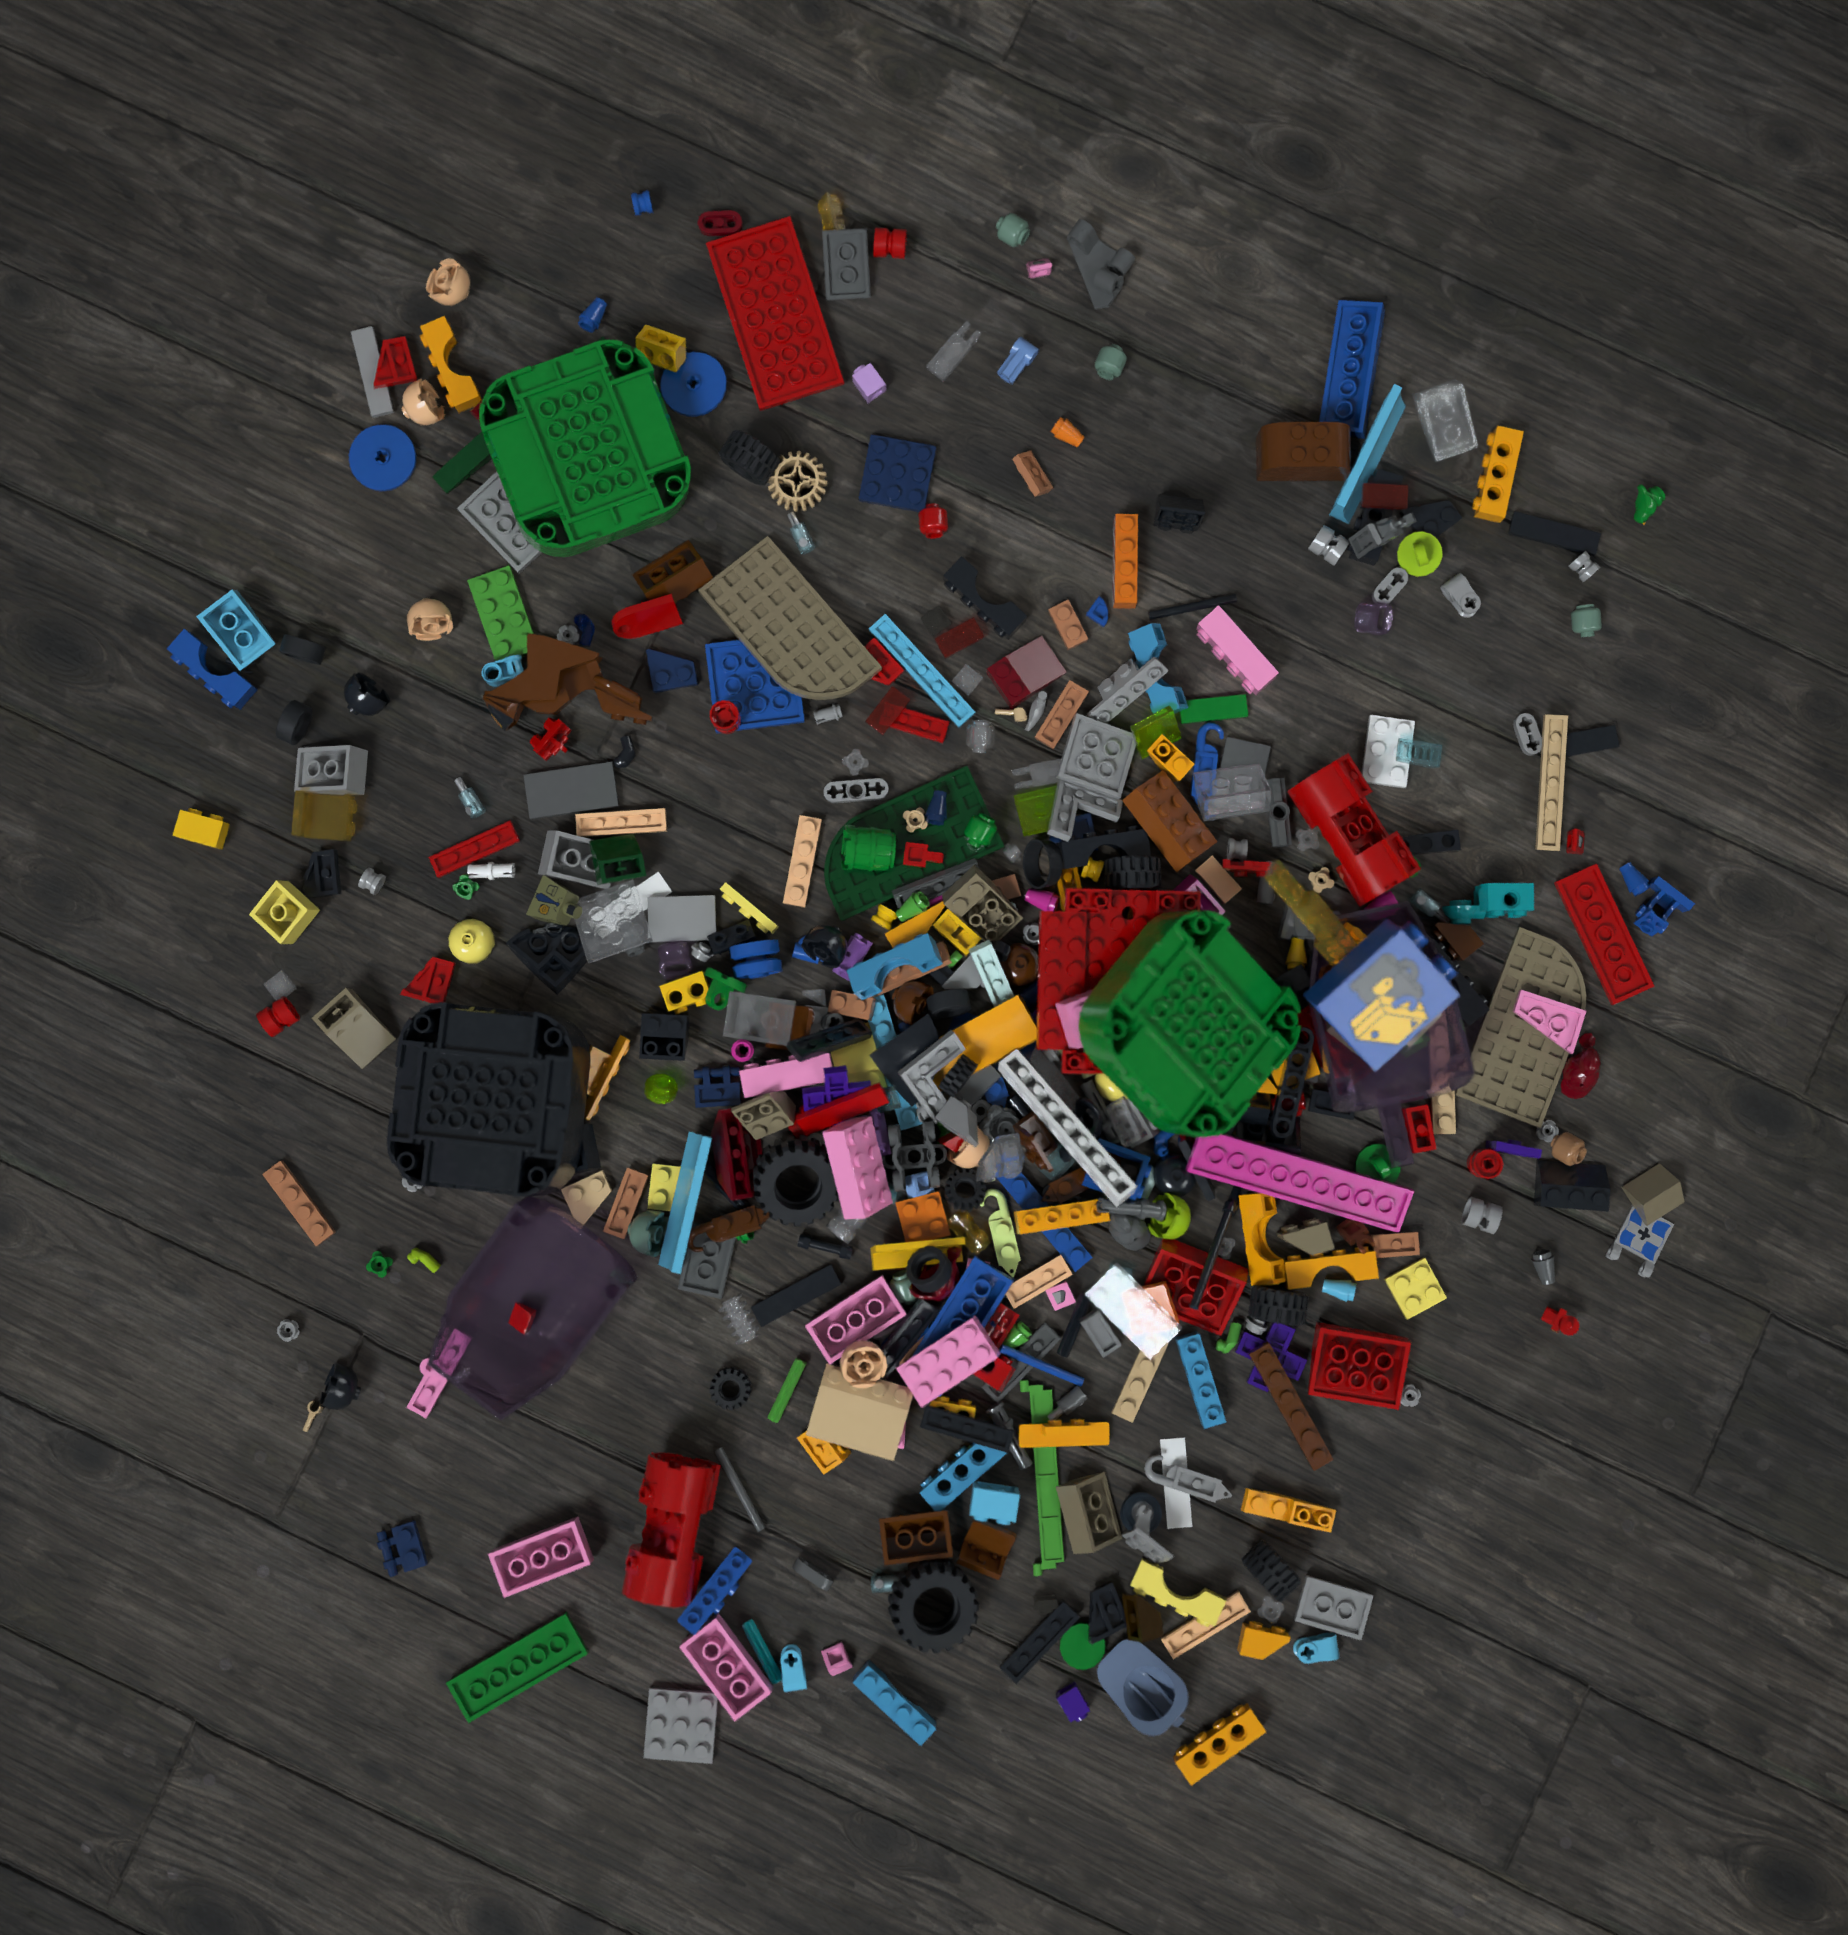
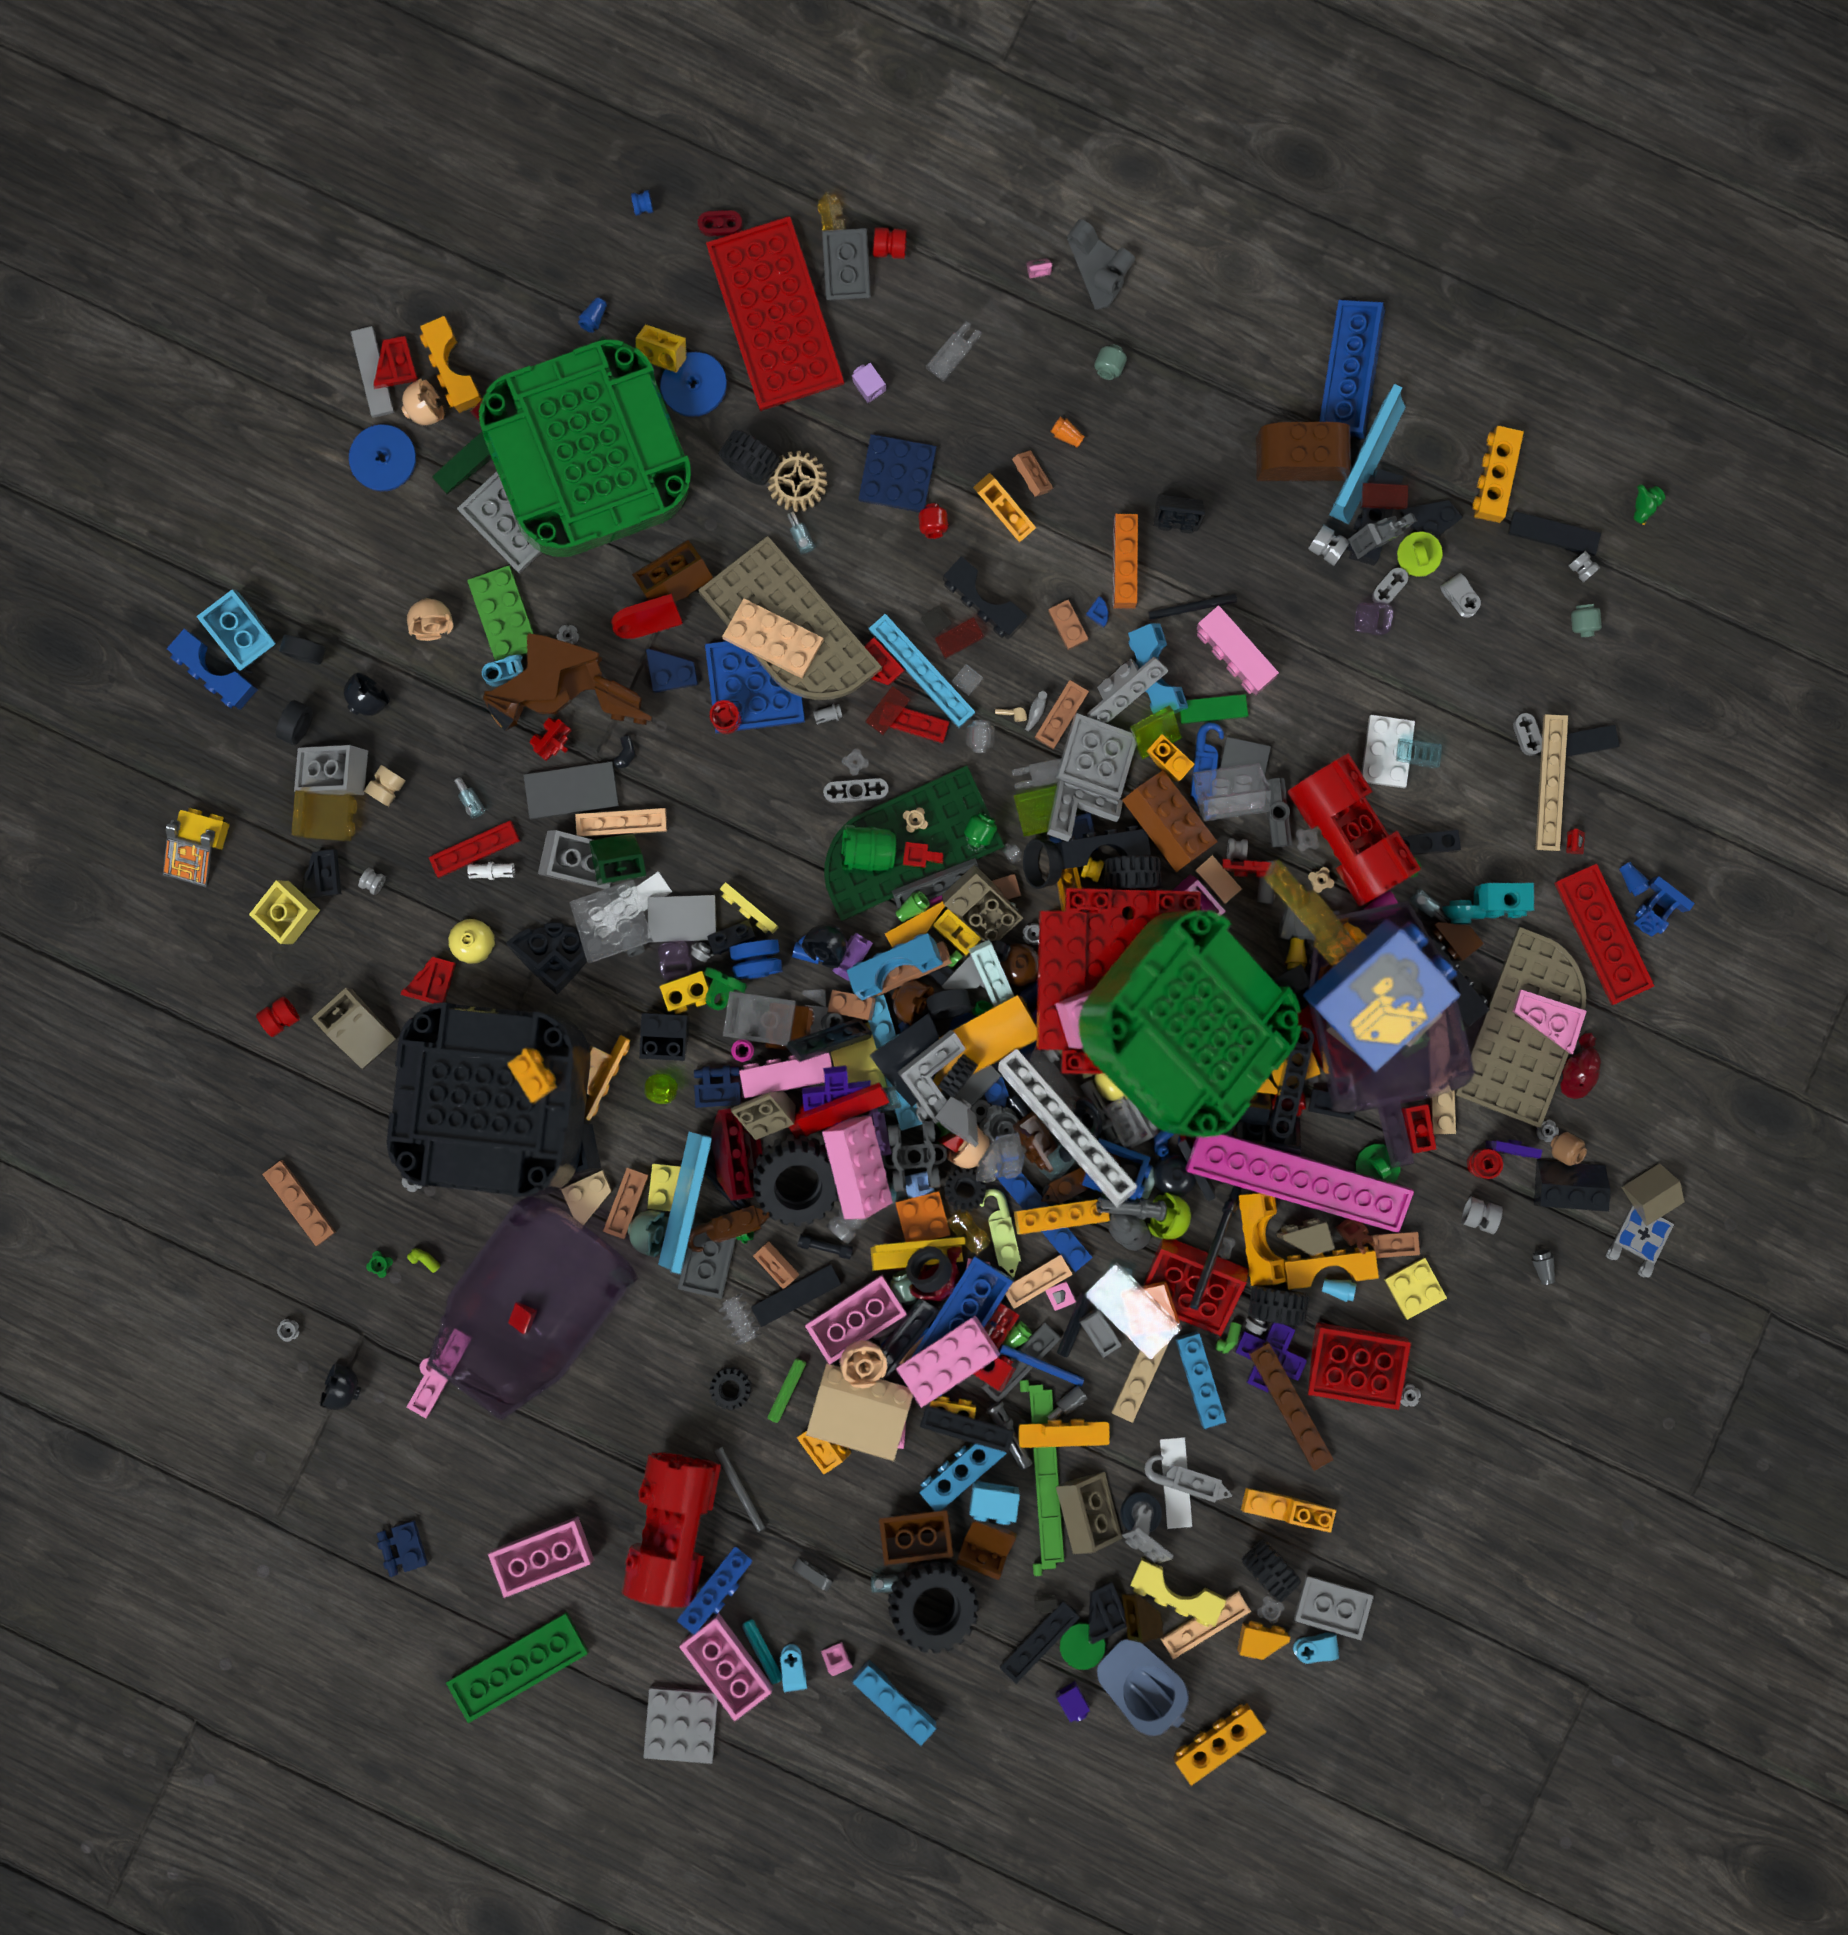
(186, 858): none -> flag
(279, 985): clear plate -> none
(311, 1416): tan hand -> none
(384, 785): none -> tan wheel
(449, 283): light nougat cylinder -> none
(463, 892): green plate -> none
(532, 1074): none -> light orange bracket
(554, 903): olive torso -> none
(587, 628): clear blue arm -> none
(773, 638): none -> light nougat plate
(776, 1265): none -> nougat plate
(802, 861): light nougat plate -> none
(884, 917): yellow wheel -> none
(937, 809): dark blue cone -> none
(982, 1007): none -> green plate
(1004, 507): none -> light orange slope
(1012, 230): sand green head -> none
(1020, 355): medium blue piece -> none
(1025, 672): slope -> none
(1042, 899): dark pink cone -> none
(1446, 419): clear slope -> none
(1560, 1321): red hips -> none

